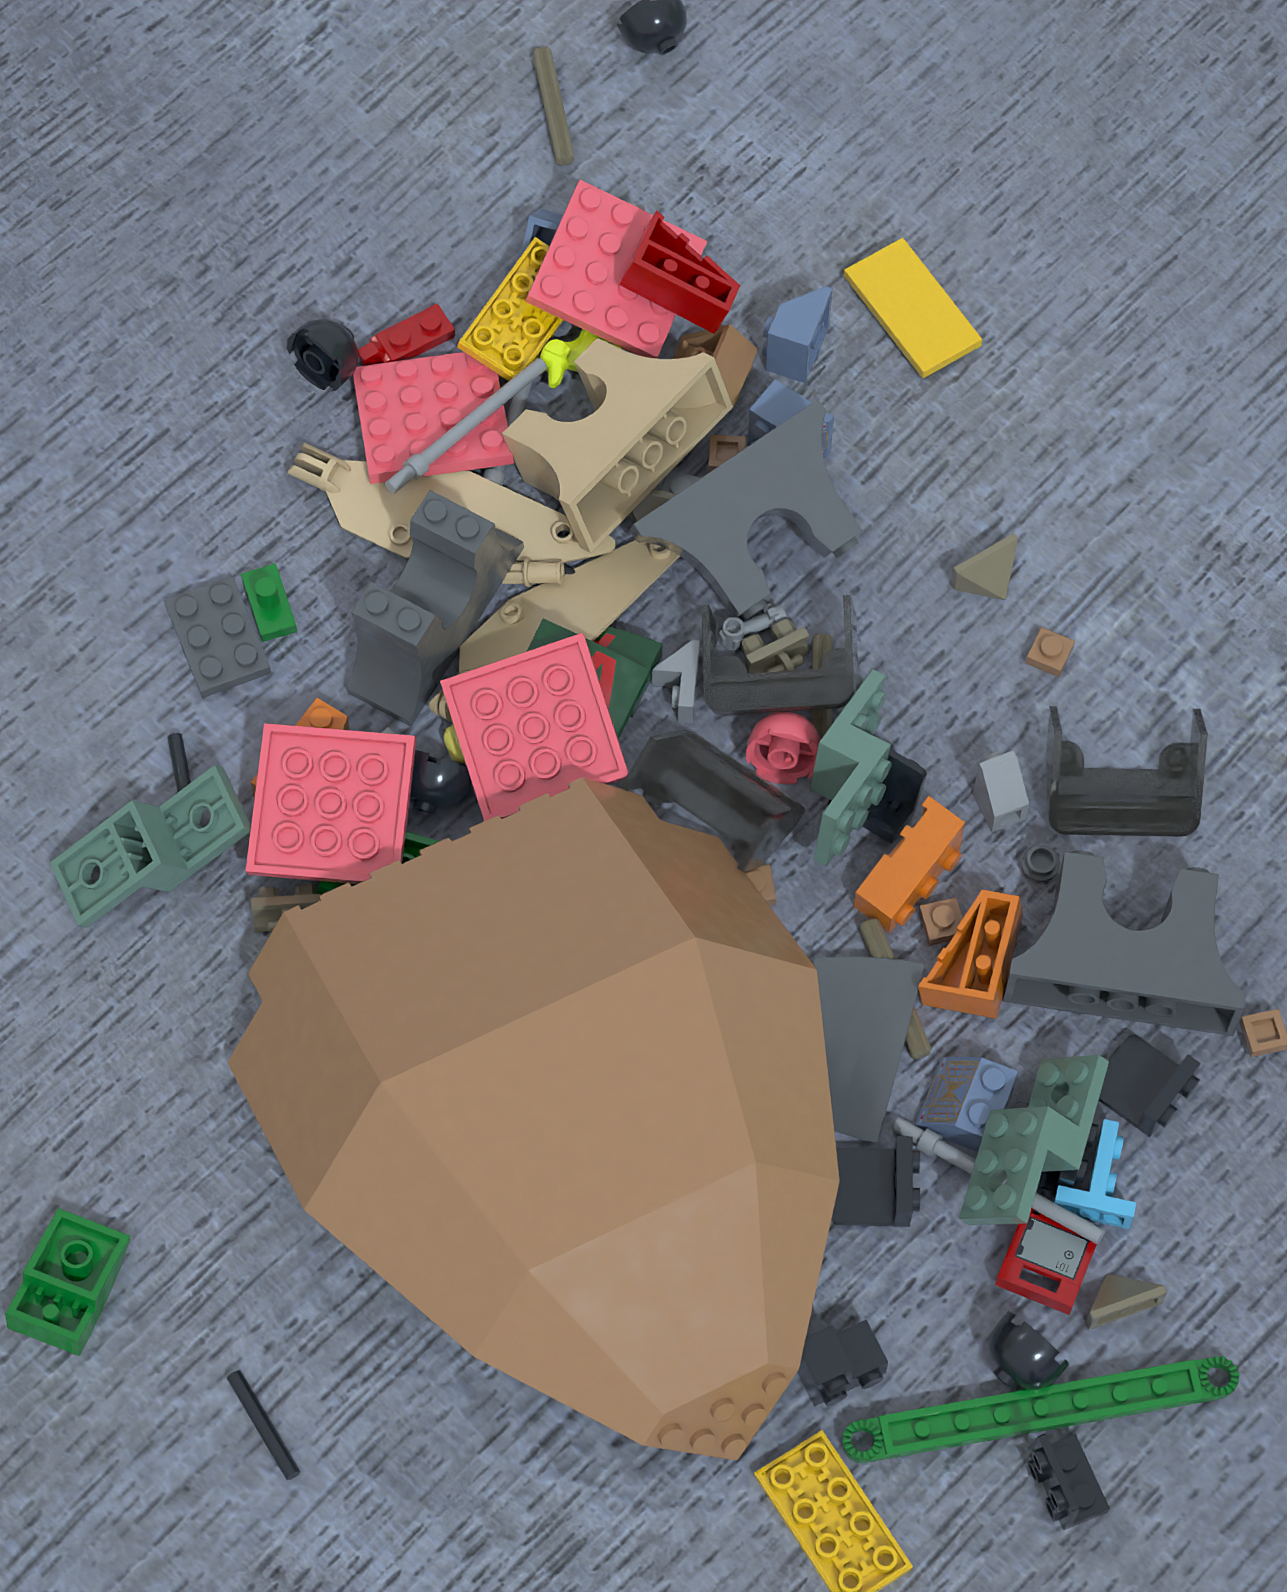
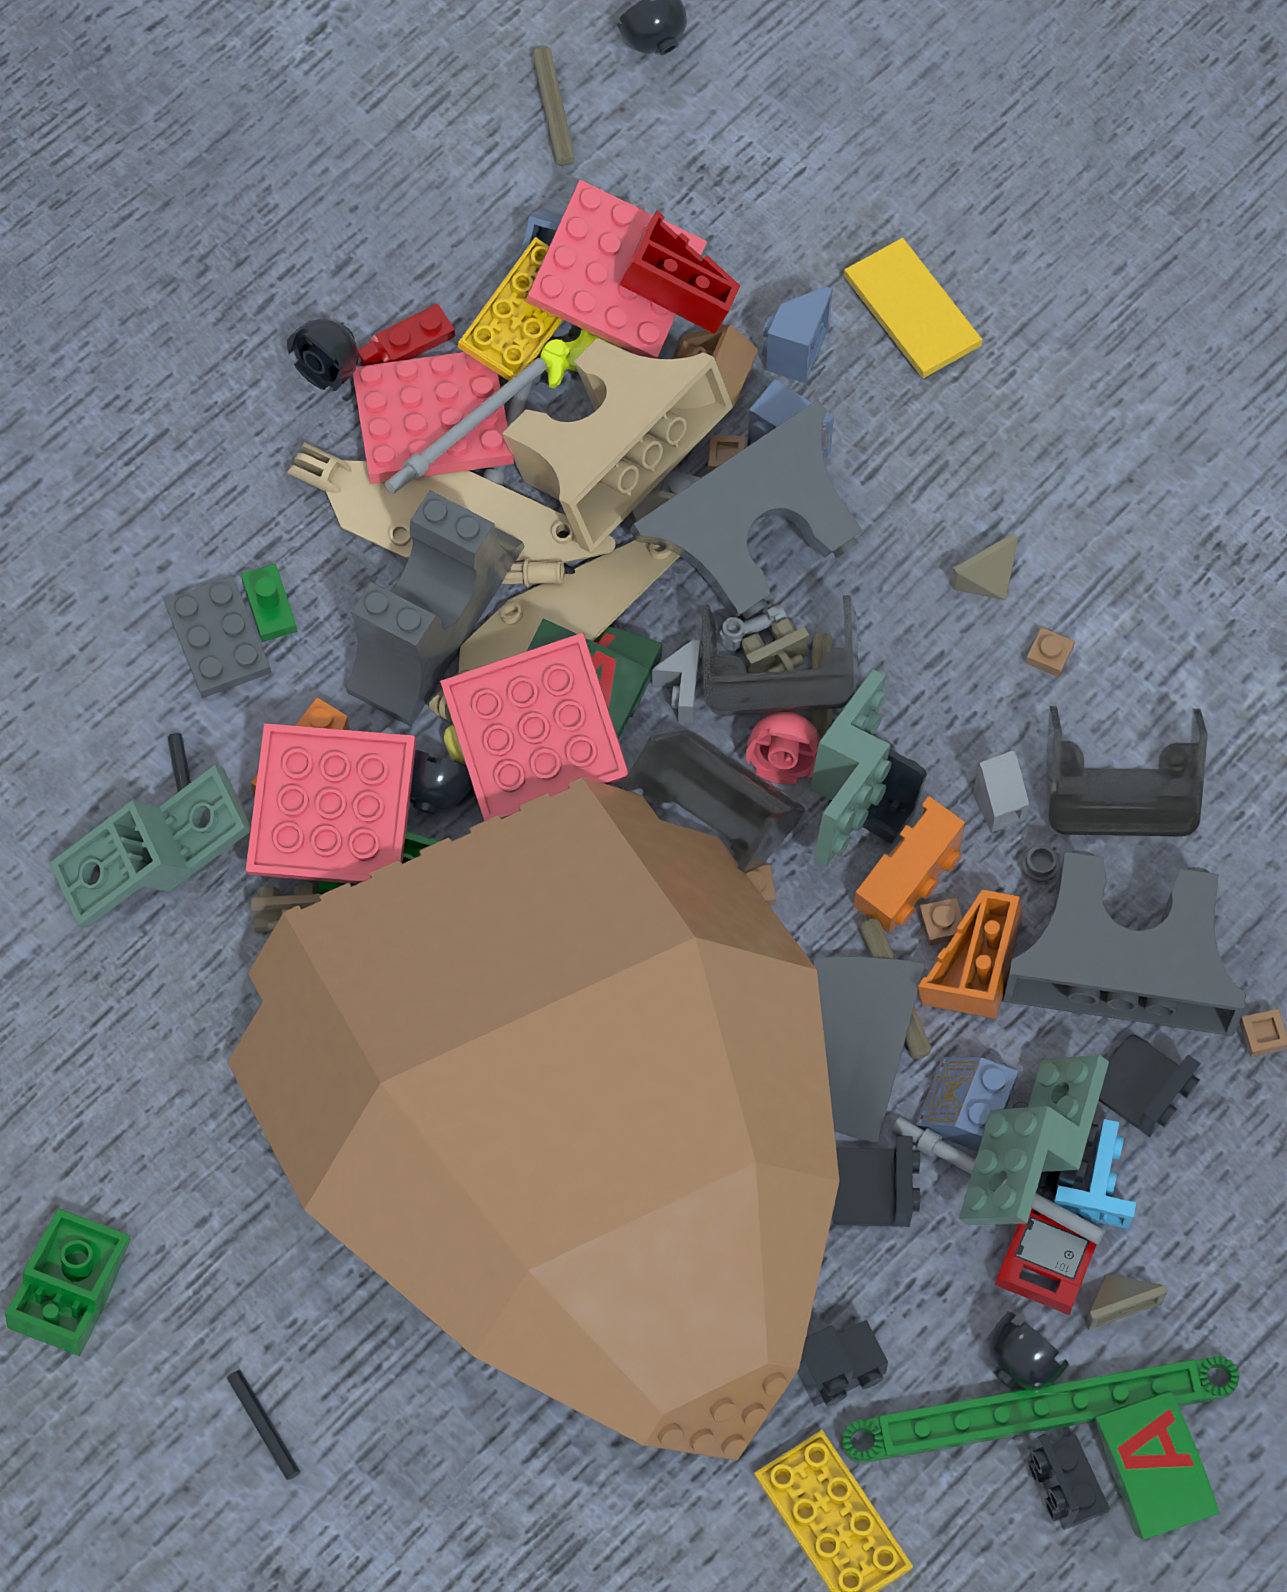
(1156, 1465): none -> green slope

